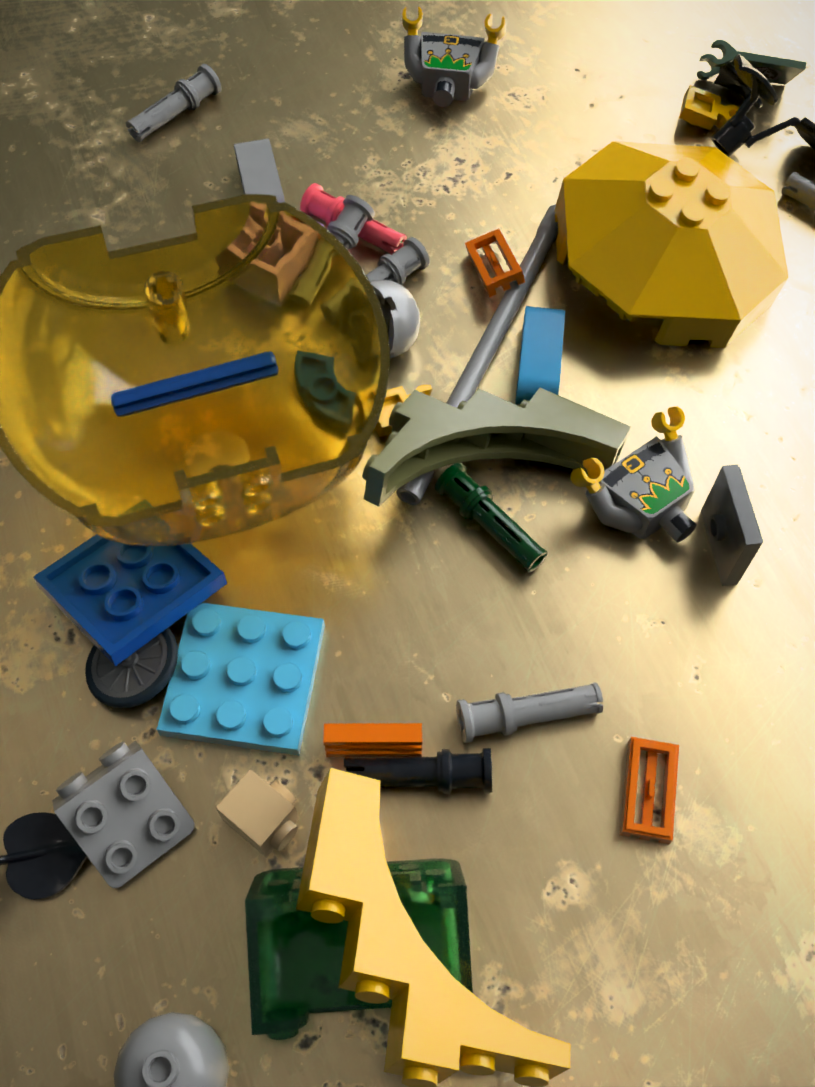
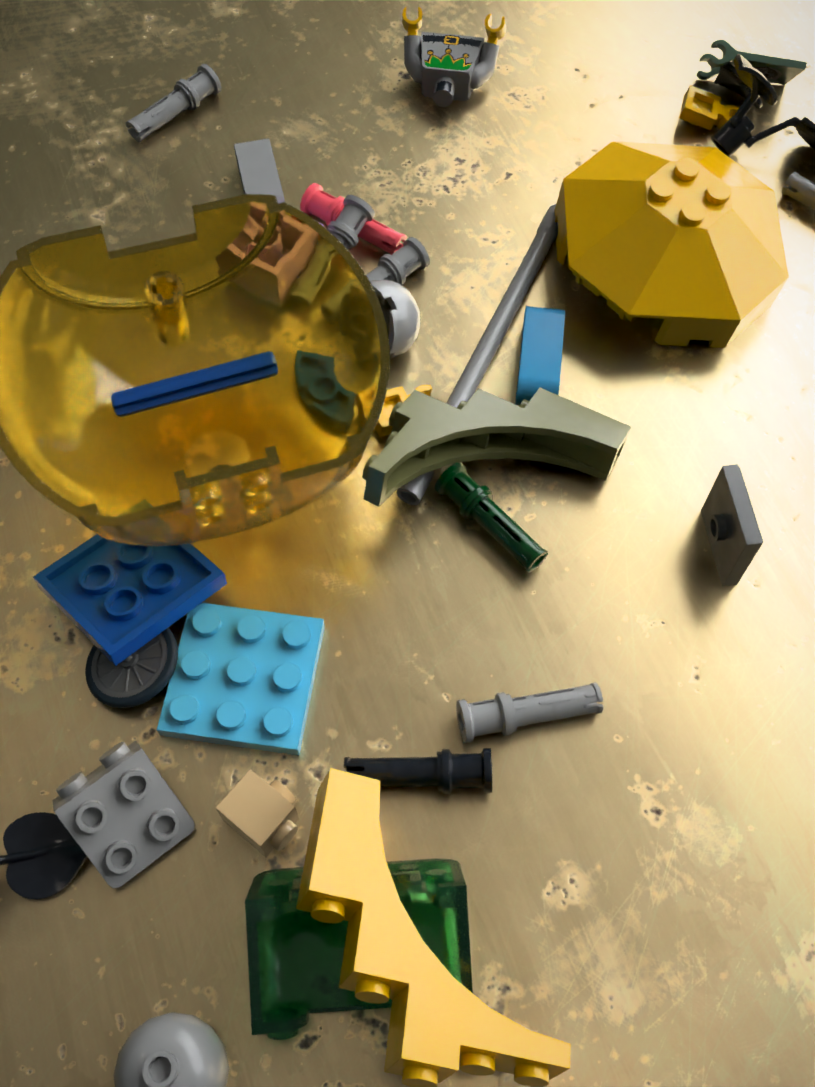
(373, 739): orange tile -> none
(501, 279): orange tile -> none
(645, 487): torso -> none
(645, 829): orange tile -> none

